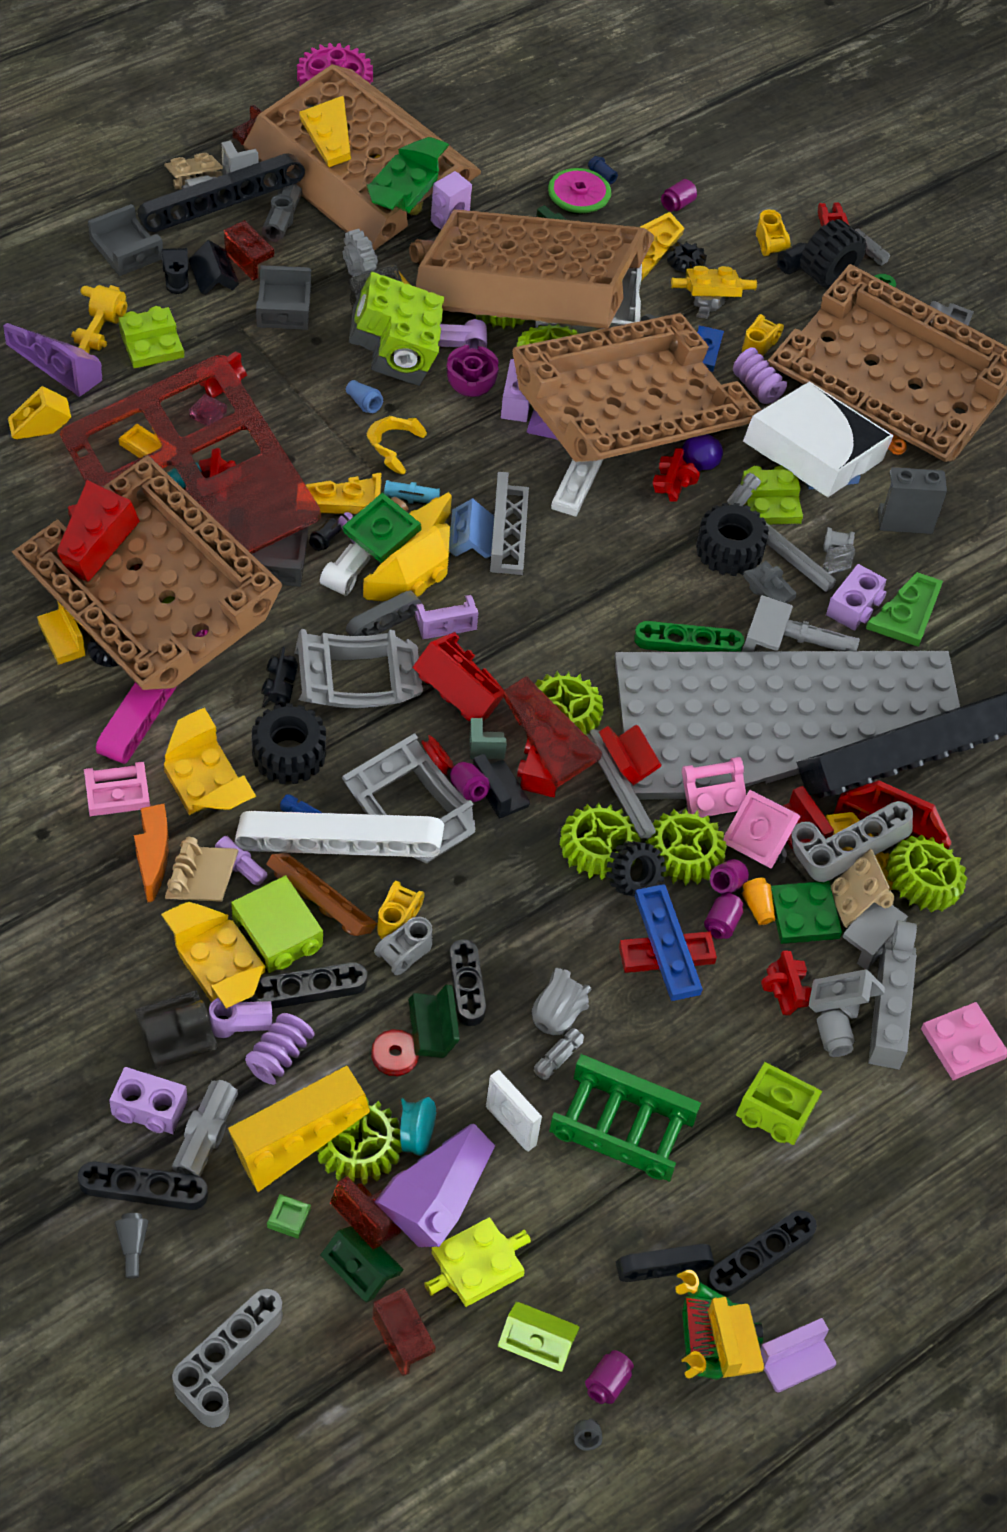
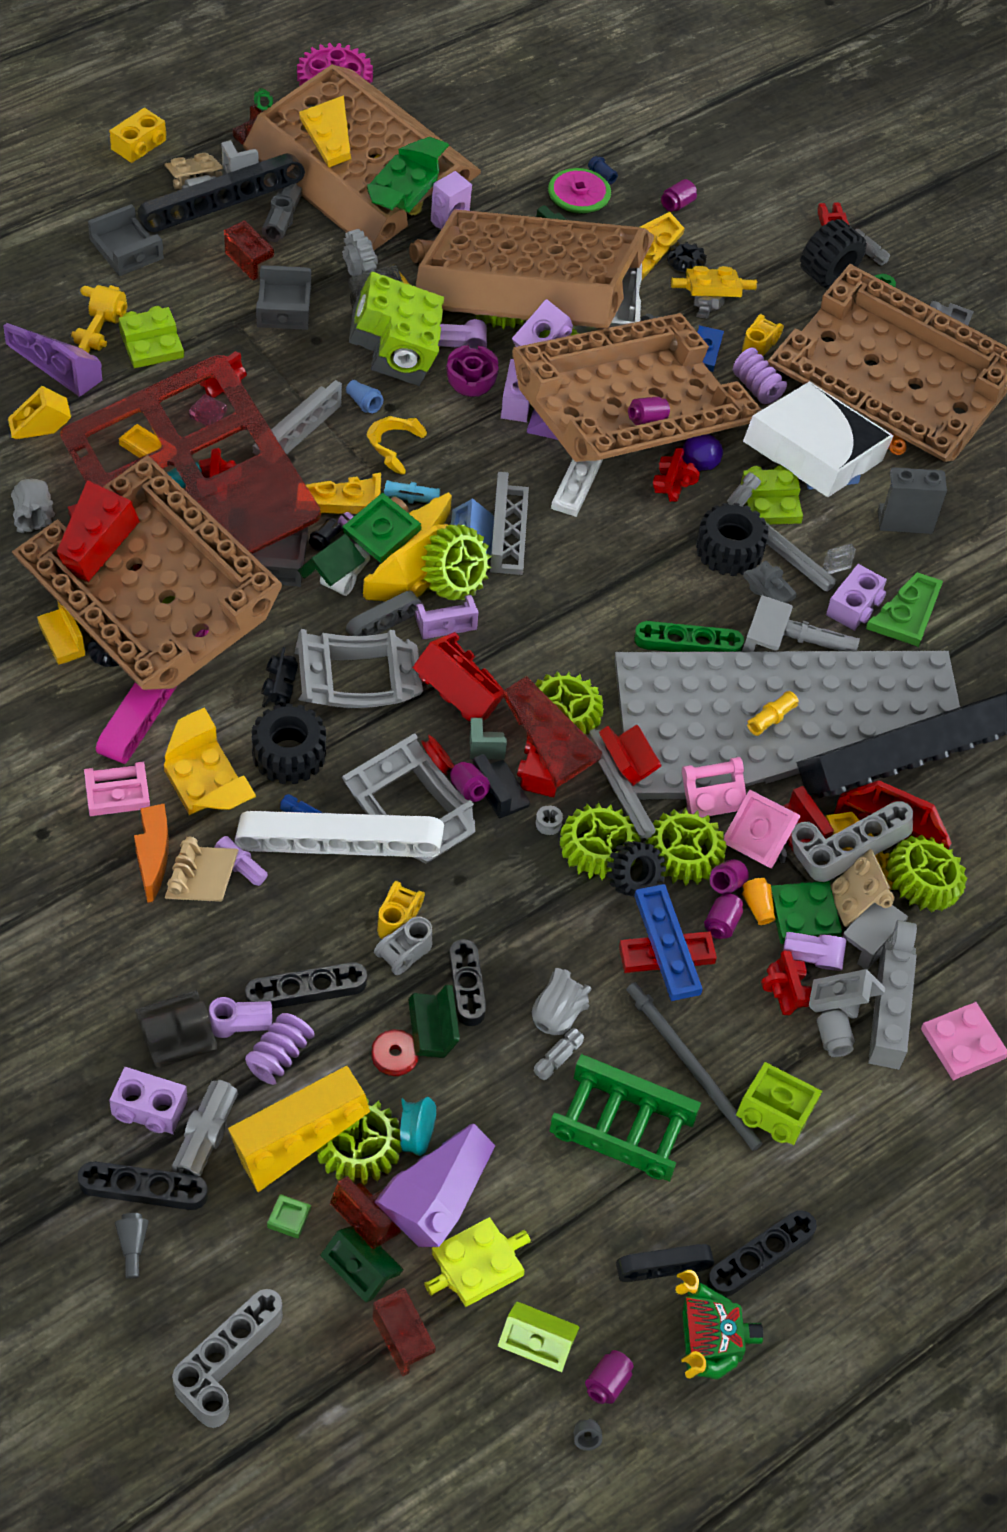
(32, 505): none -> light grey piece
(138, 135): none -> yellow brick
(176, 269): black piece -> none
(212, 266): black panel -> none
(215, 952): yellow piece -> none
(263, 105): none -> green pin
(278, 923): lime panel -> none
(306, 417): none -> light grey fence
(315, 889): dark orange plate -> none
(334, 561): none -> dark green panel
(456, 562): none -> lime gear
(513, 1111): white tile -> none
(544, 318): none -> lavender brick
(549, 828): none -> light grey bush
(645, 1004): none -> dark grey bar
(648, 410): none -> magenta brick
(735, 1338): yellow panel -> none
(772, 233): yellow piece -> none
(772, 713): none -> yellow pin
(789, 259): black brick -> none
(797, 1355): lavender panel -> none
(823, 951): none -> lavender piece
(836, 539): light grey bush -> none

